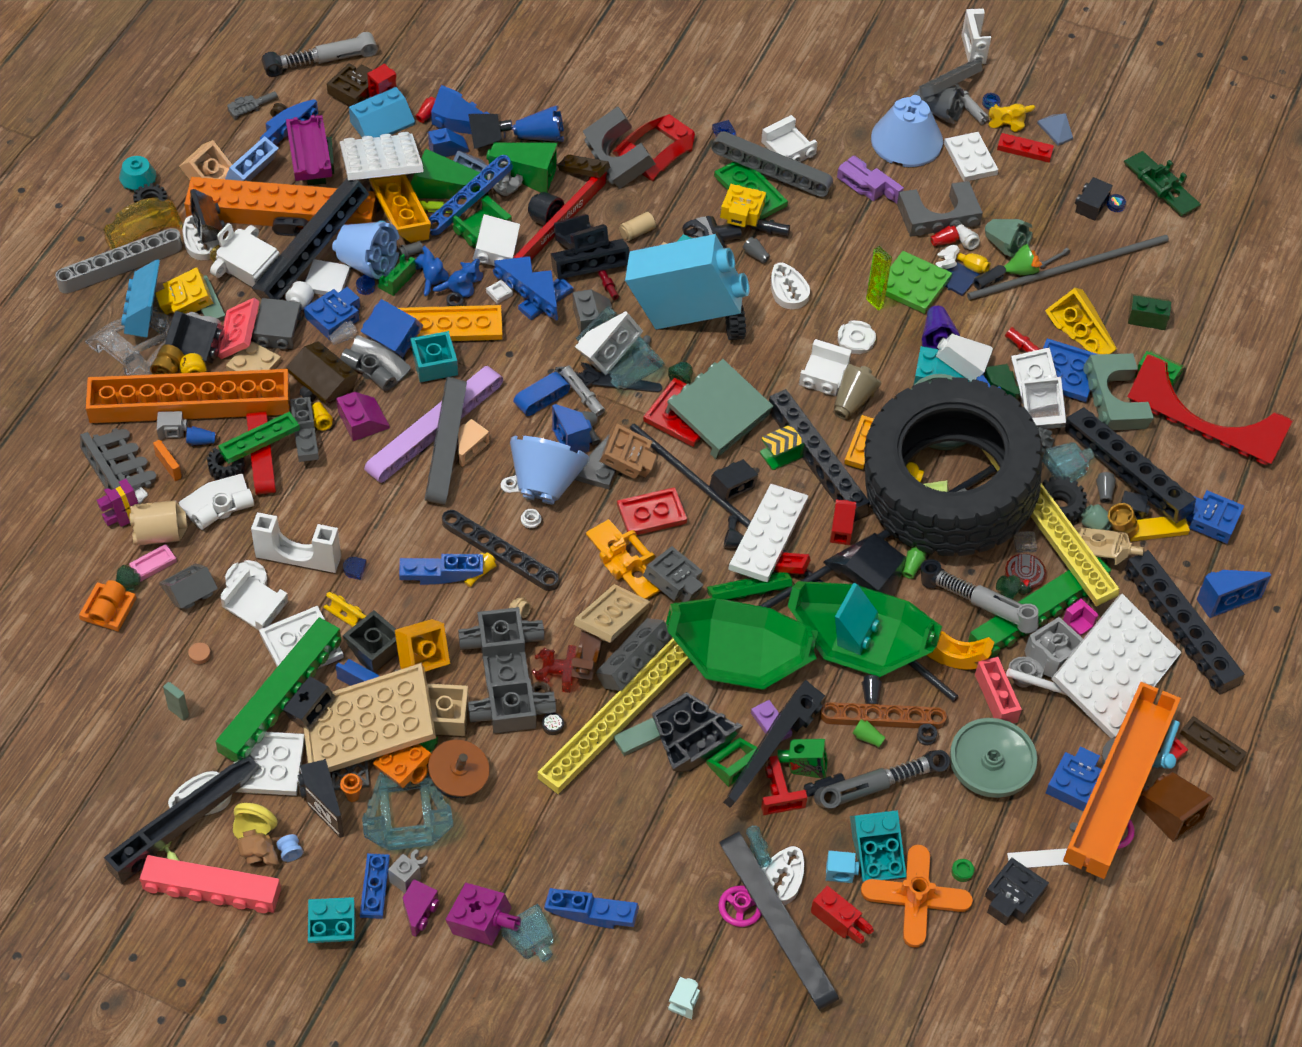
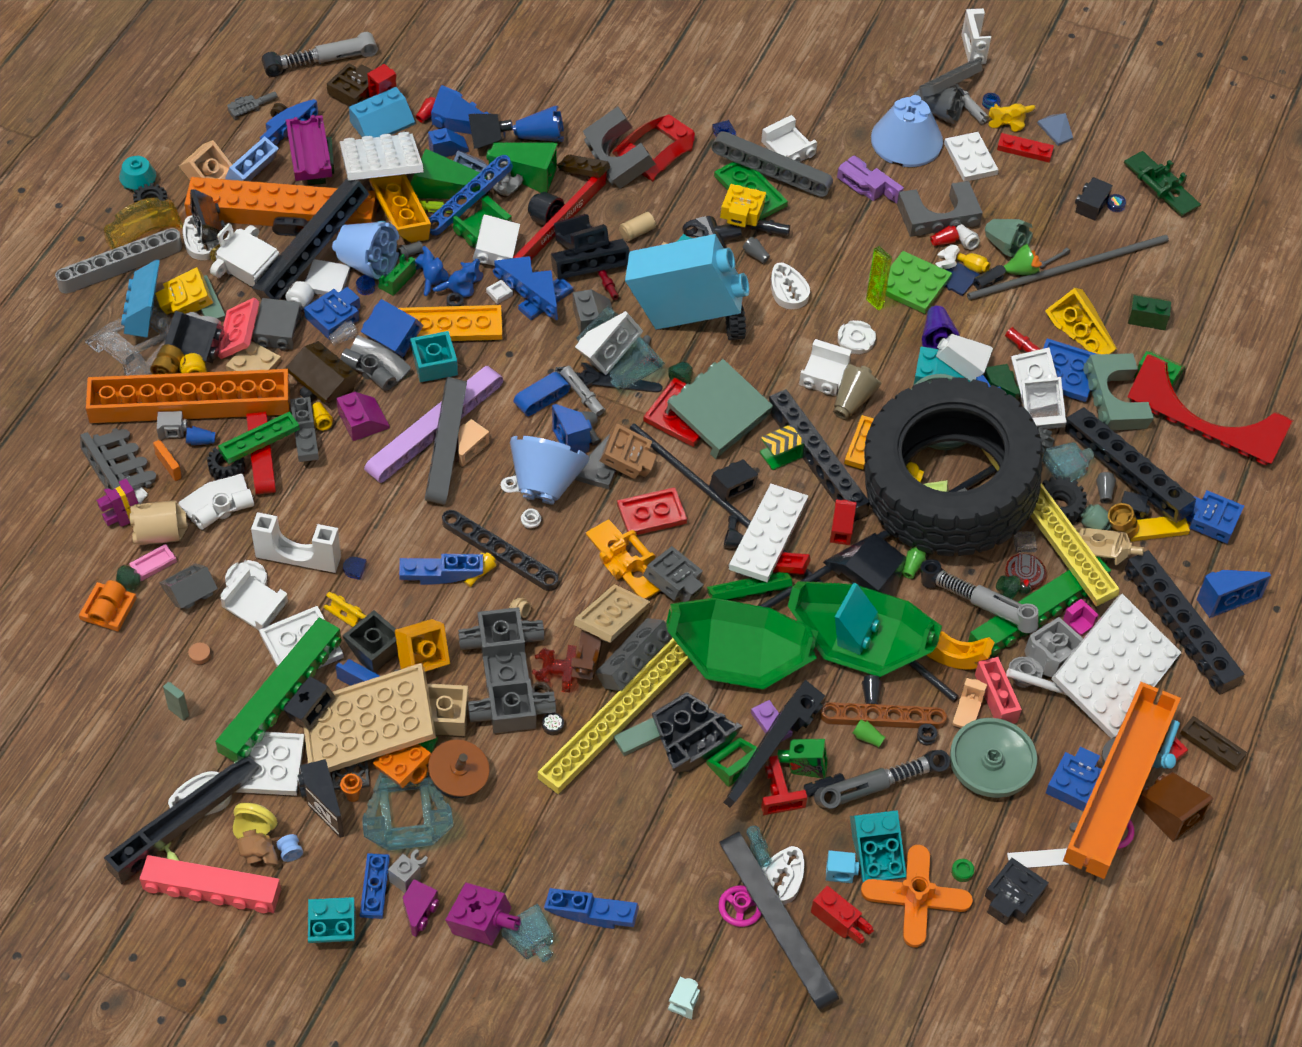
(969, 702): none -> light nougat bracket

